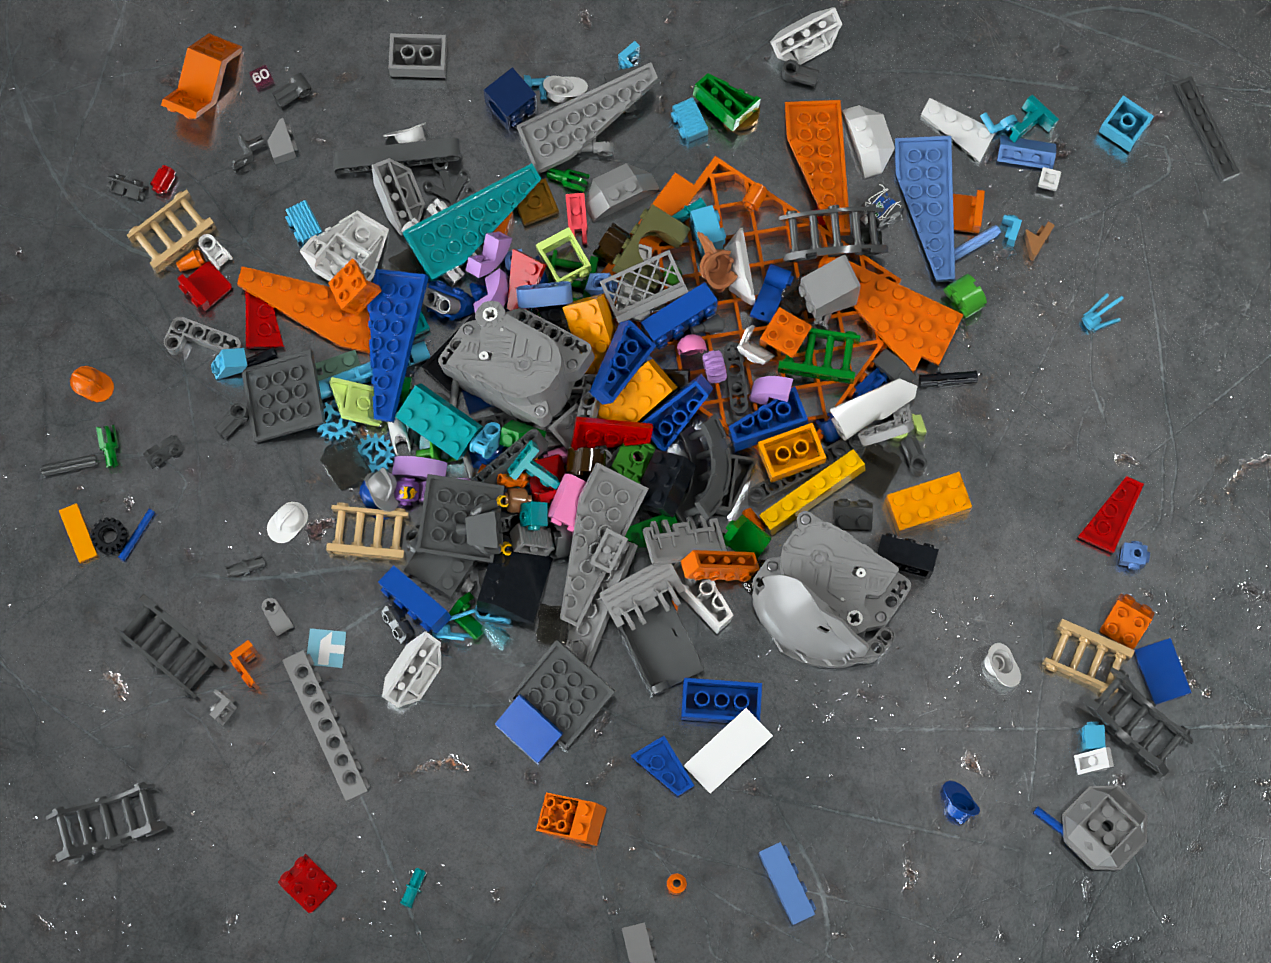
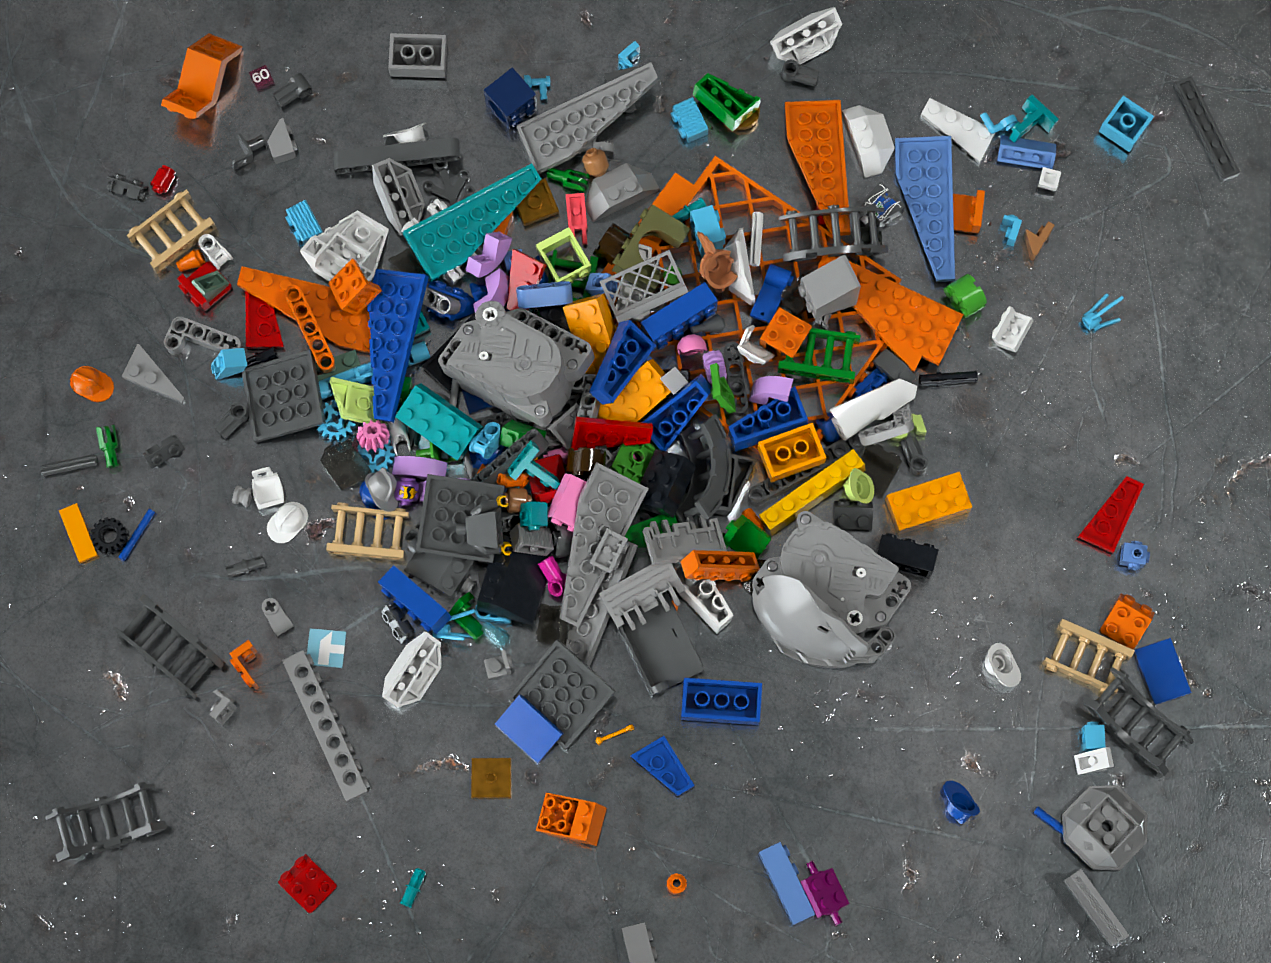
(146, 373): none -> light grey wing
(210, 285): none -> sand green slope
(242, 496): none -> light grey wheel
(267, 488): none -> white piece
(306, 320): none -> orange beam
(373, 435): none -> bright pink gear
(491, 778): none -> pearl gold plate
(499, 665): none -> light grey bracket
(553, 575): none -> dark pink piece
(564, 88): white piece -> none
(595, 162): none -> medium nougat head
(599, 740): none -> light orange hinge
(674, 380): none -> white sticker
(721, 390): none -> bright green wing
(728, 750): white sticker -> none
(754, 197): orange brick -> none
(756, 239): none -> white axle
(824, 892): none -> magenta plate
(859, 486): none -> yellowish green piece
(977, 241): light blue axle -> none
(1011, 329): none -> white bracket
(1096, 907): none -> light grey fence

